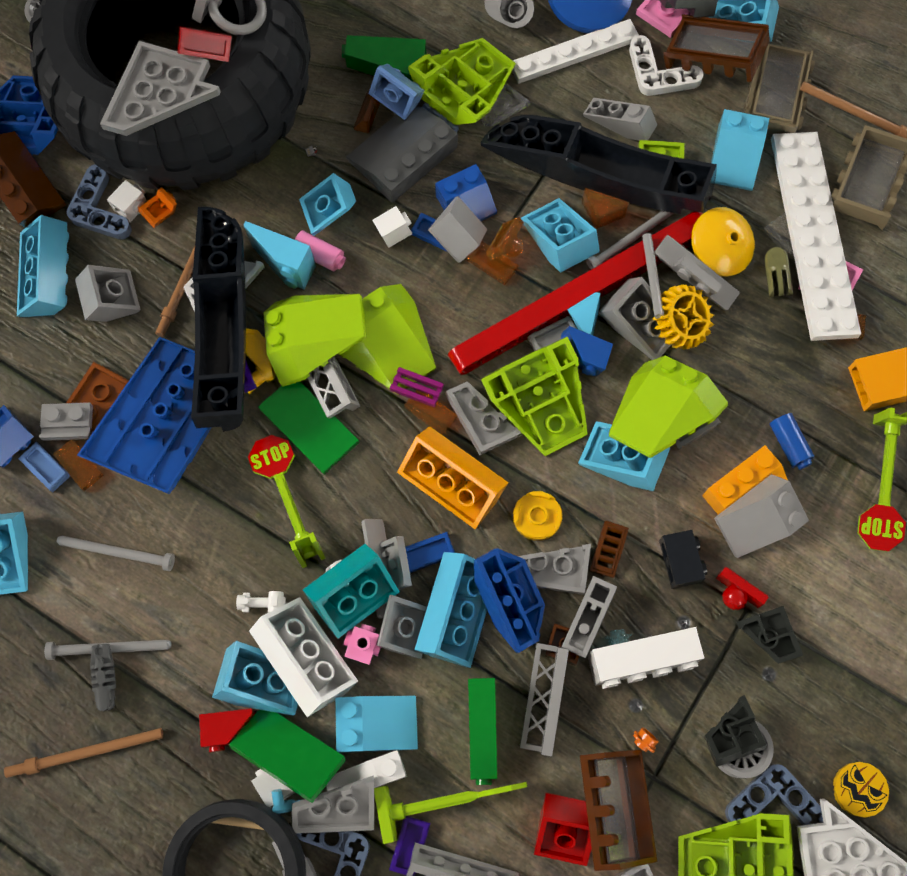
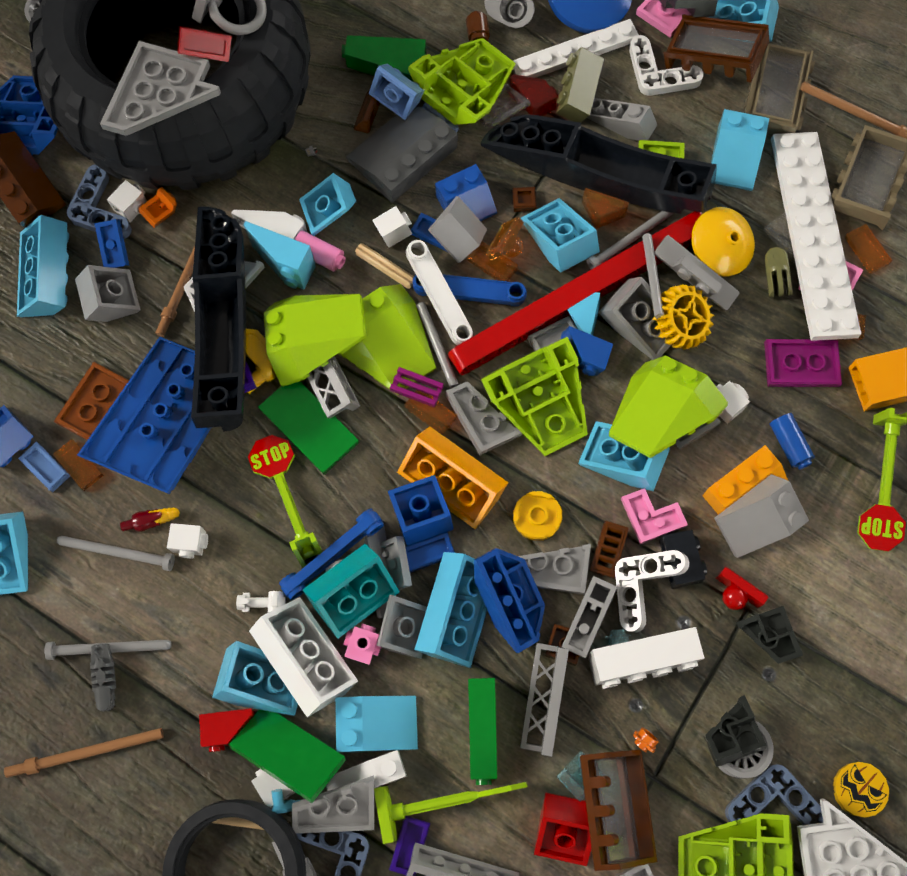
(66, 421): light grey plate -> none
(112, 244): none -> blue plate
(149, 519): none -> dark red piece
(187, 540): none -> white brick
(272, 220): none -> white slope
(367, 524): none -> blue piece
(384, 265): none -> tan axle
(421, 510): none -> blue slope
(437, 345): none -> light grey bar
(438, 292): none -> white piece
(477, 26): none -> reddish brown brick
(480, 290): none -> blue piece
(524, 199): none -> reddish brown tile
(537, 91): none -> clear red slope
(572, 777): none -> clear light blue piece
(579, 85): none -> brick
(634, 581): none -> white beam
(650, 523): none -> bright pink plate
(736, 398): none -> white brick
(802, 363): none -> magenta tile
(868, 249): none -> clear orange tile

